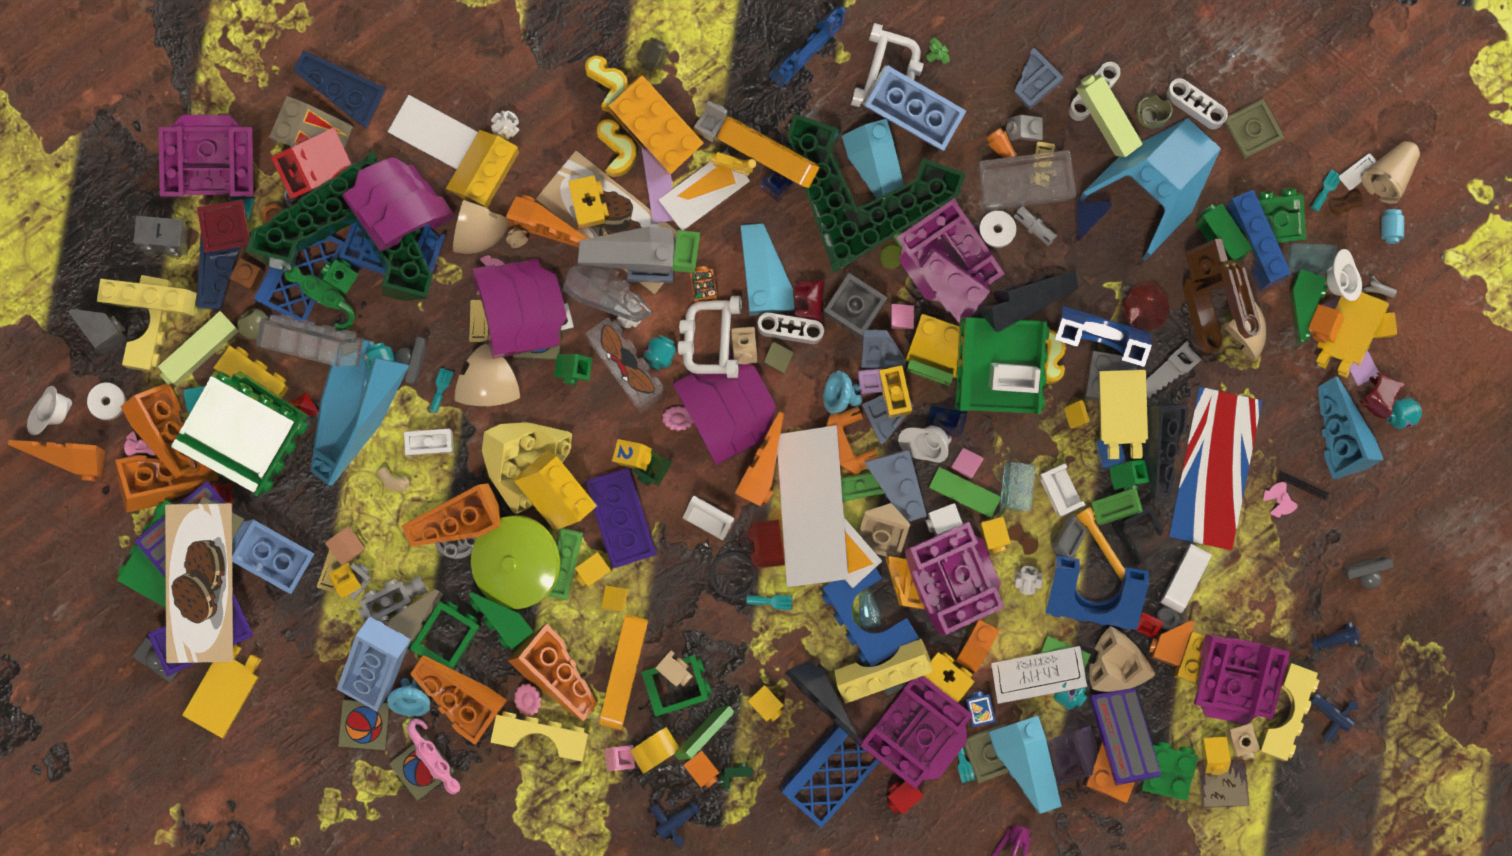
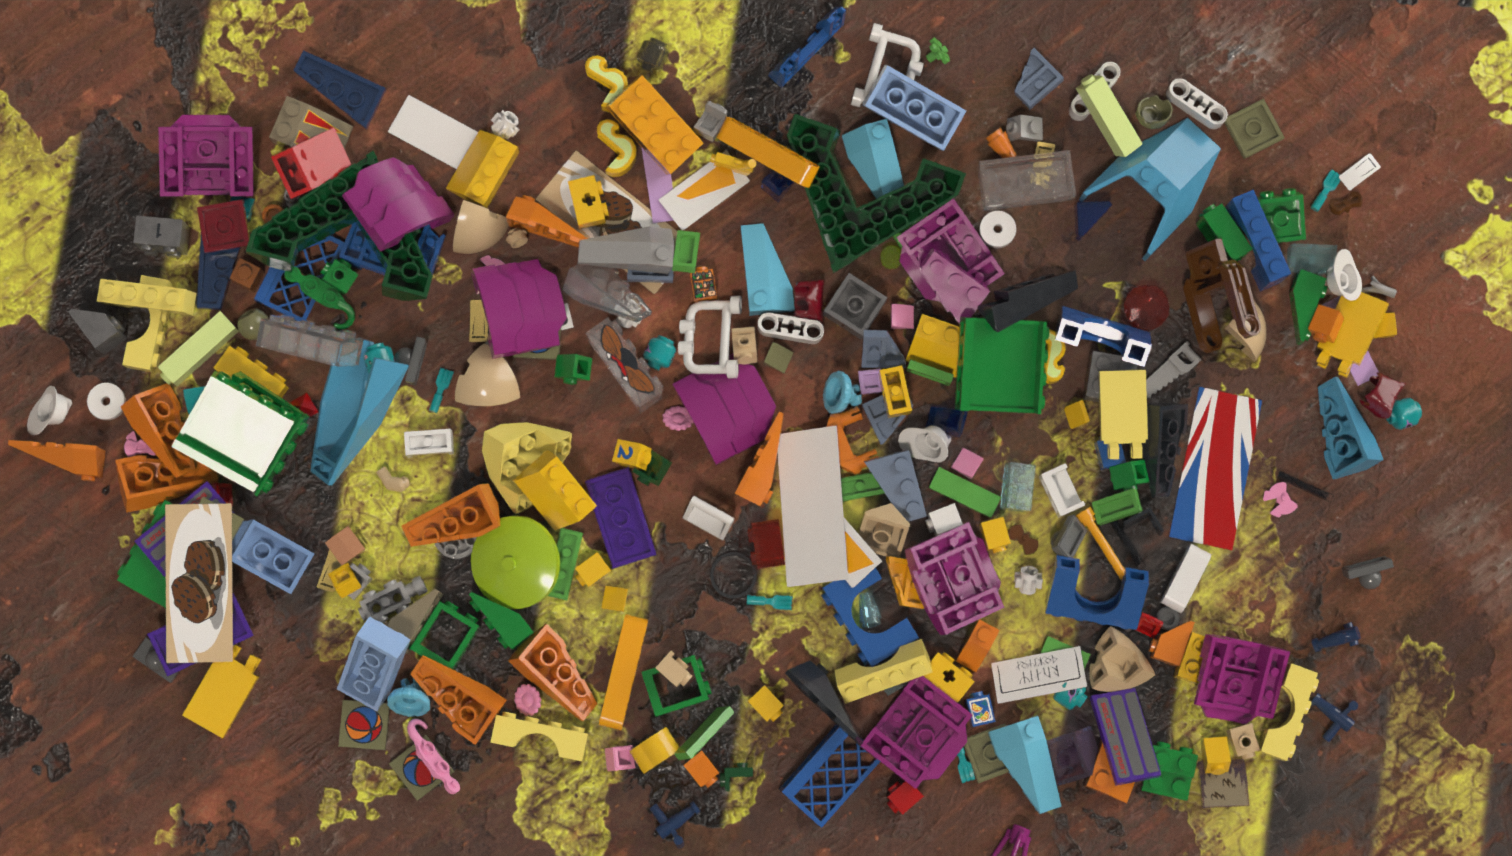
(1014, 377): white panel -> none
(1035, 226): light grey pin -> none
(1392, 172): tan cone -> none
(1392, 226): medium azure brick -> none

